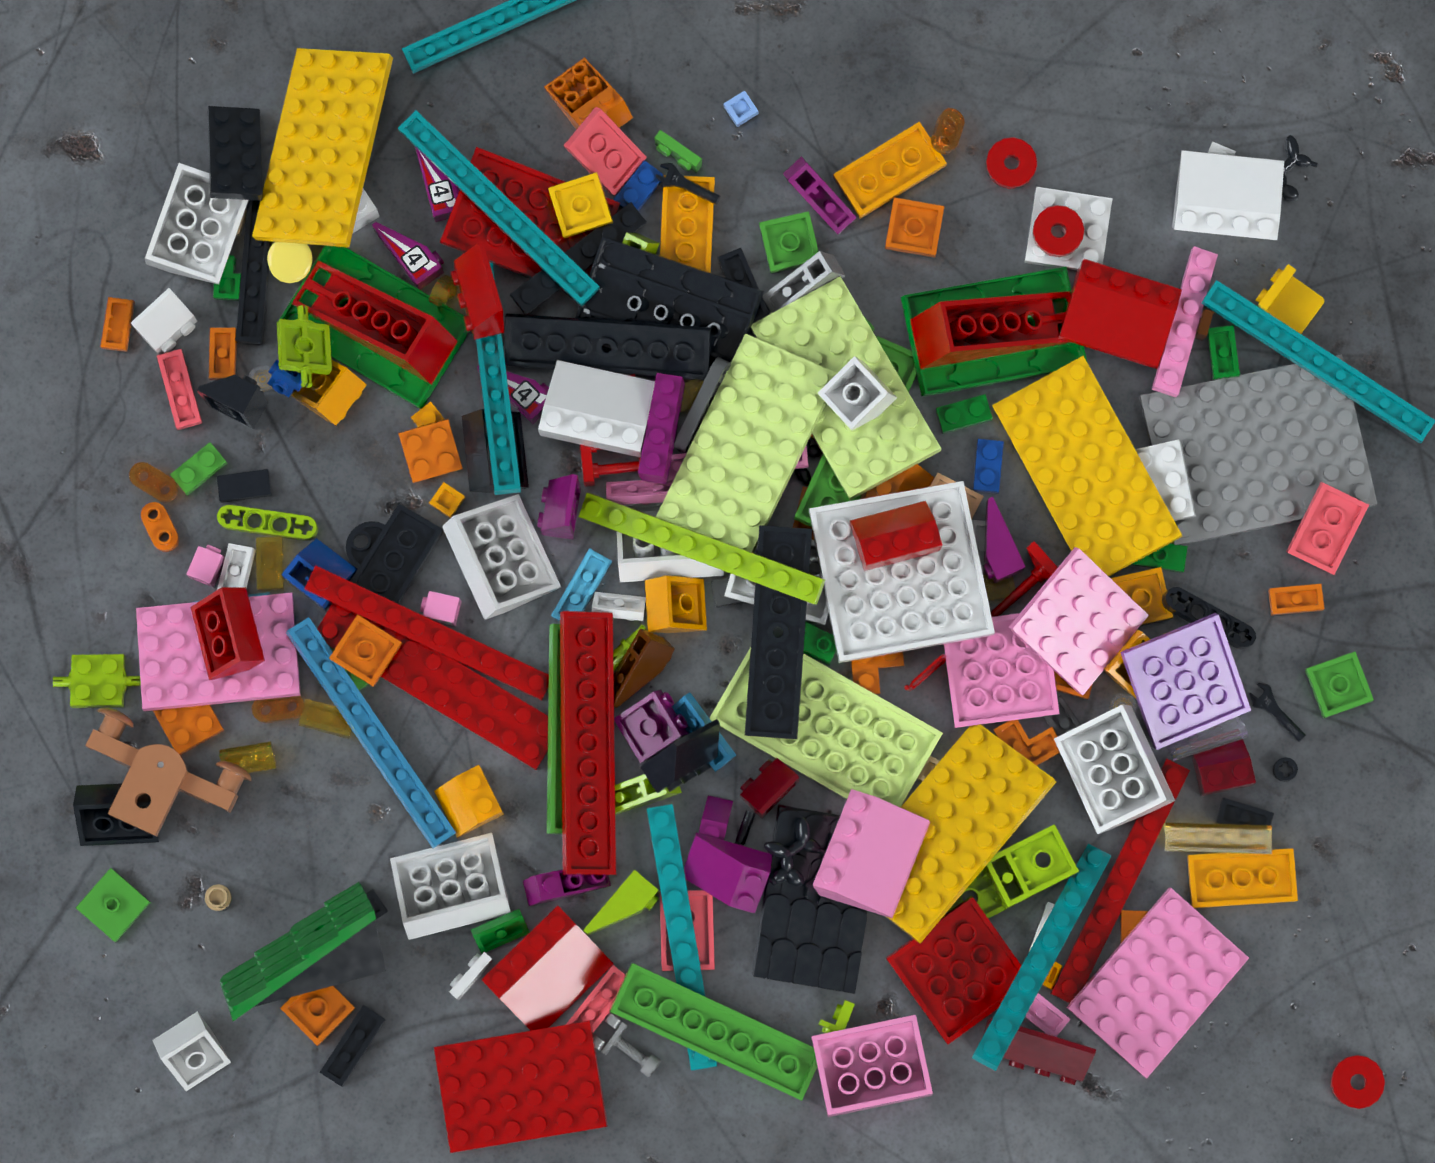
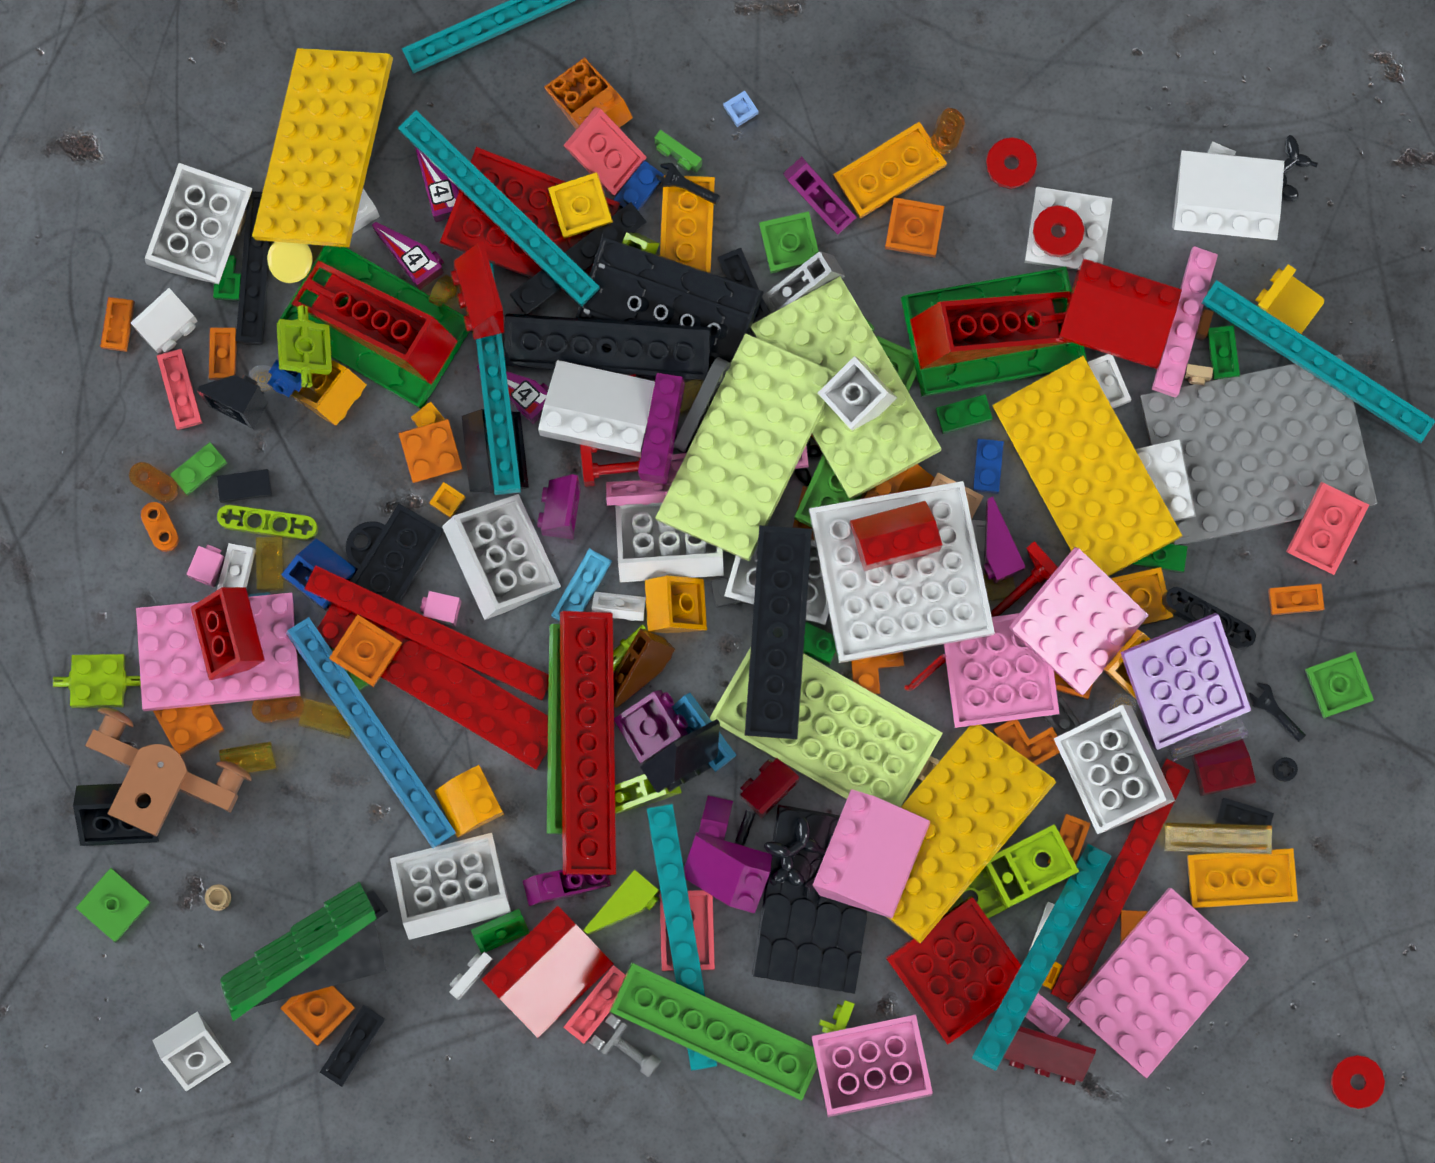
(234, 153): black plate -> none
(520, 1086): red plate -> none
(702, 548): lime plate -> none
(1073, 834): none -> orange plate
(1110, 380): none -> white plate
(1198, 374): none -> tan plate

